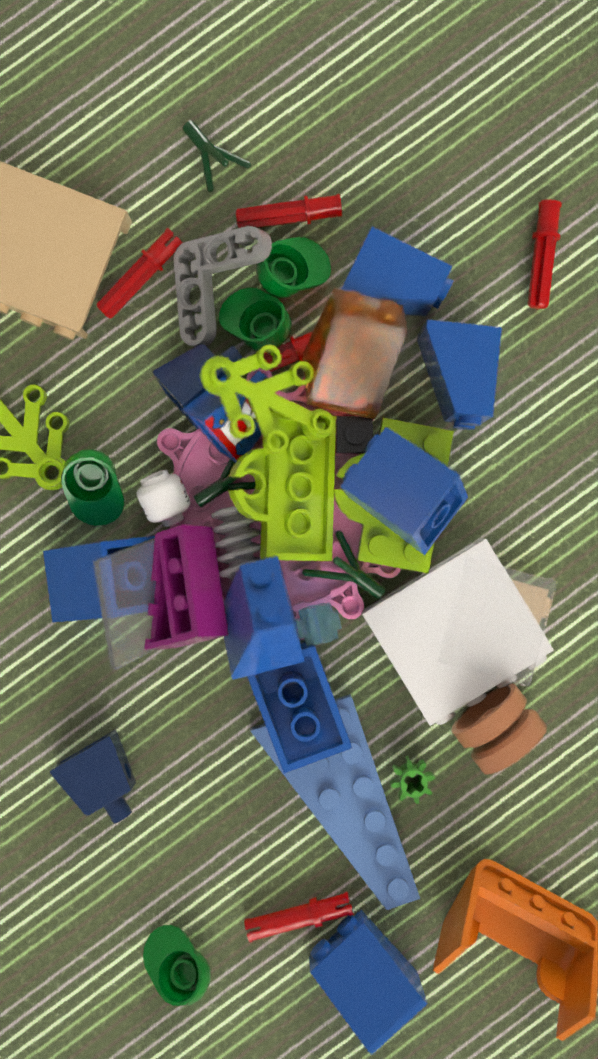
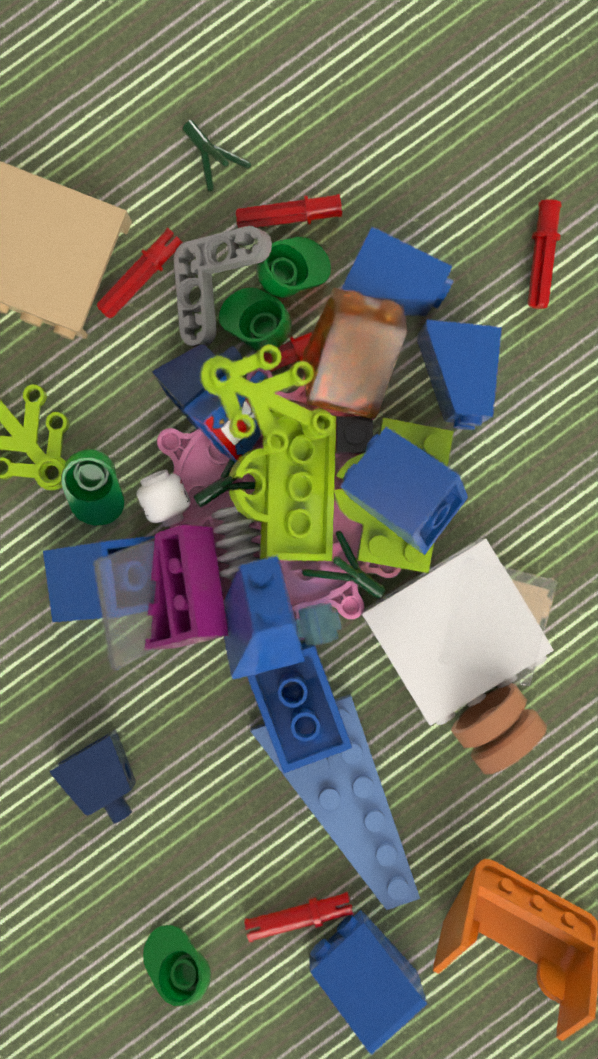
(412, 790): bright green gear -> none

